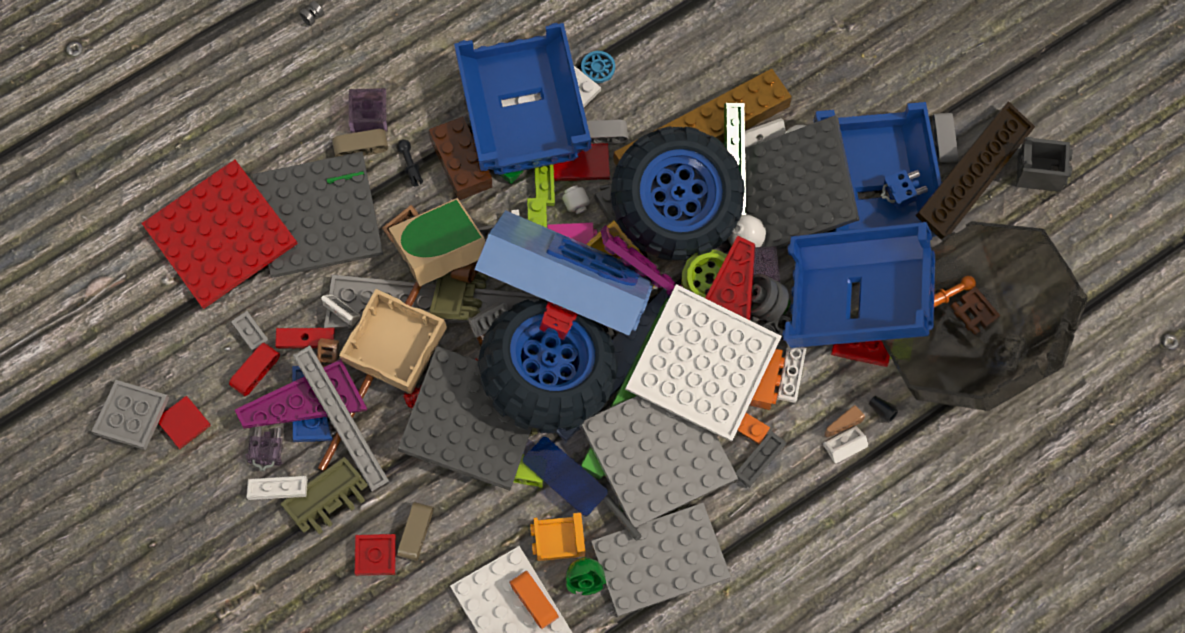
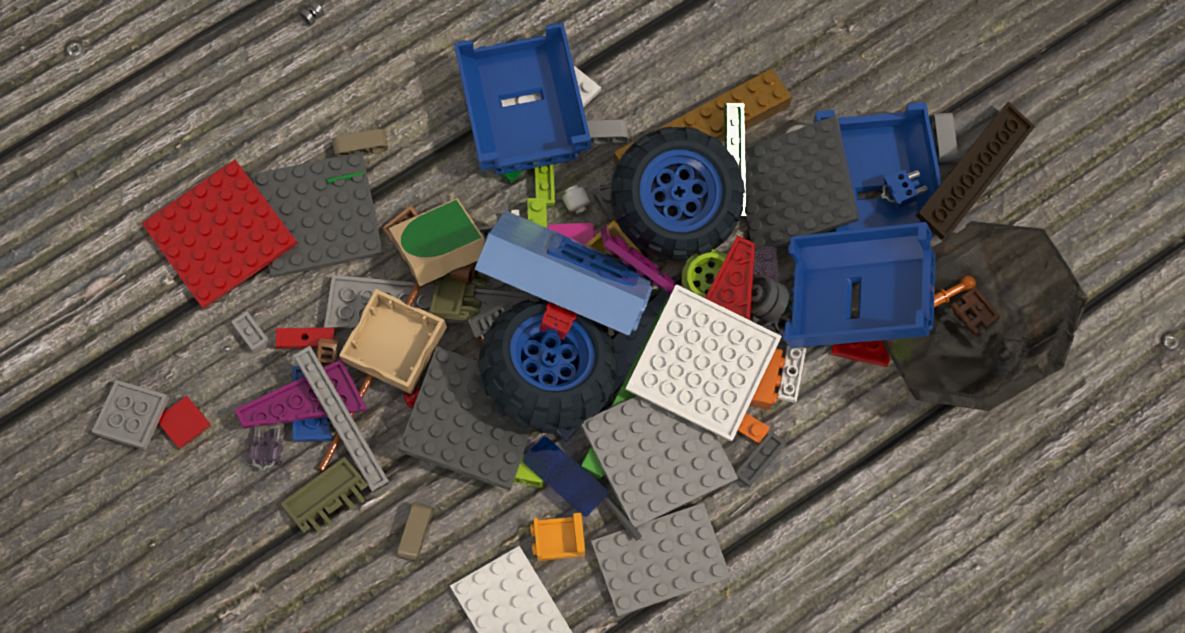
(254, 369): red beam -> none
(277, 487): white tile -> none
(340, 309): white slope -> none
(368, 109): clear purple brick -> none
(375, 554): red plate -> none
(412, 169): black pin -> none
(459, 158): reddish brown brick -> none
(534, 599): orange beam -> none
(585, 576): green cylinder -> none
(588, 165): red tile -> none
(598, 66): dark azure wheel -> none
(749, 229): white cylinder -> none
(764, 132): white tile -> none
(846, 444): white slope -> none
(847, 420): medium nougat slope -> none
(884, 409): black cone -> none
(1035, 164): dark grey container -> none

